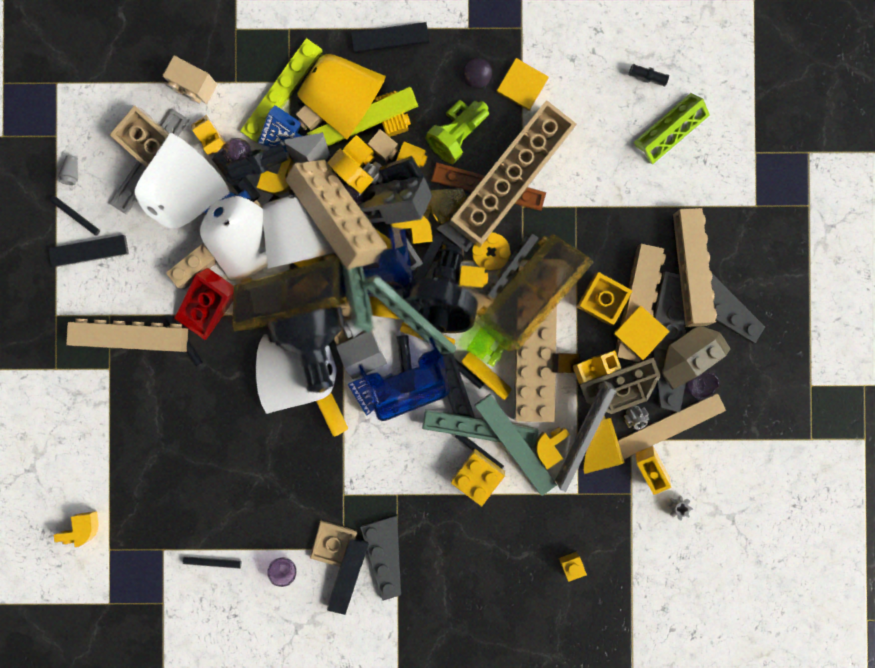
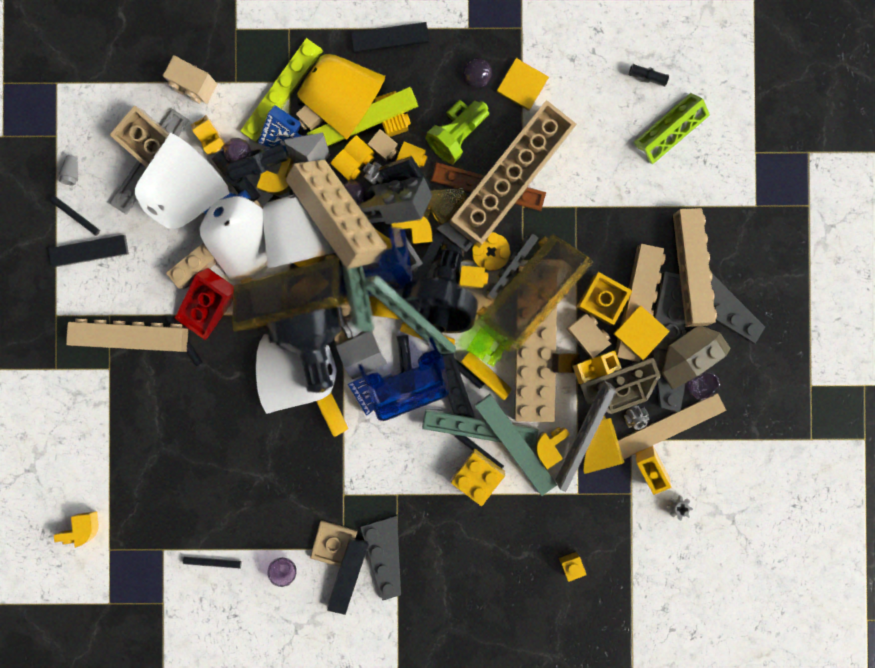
(350, 171): yellow brick -> none
(589, 335): none -> tan brick

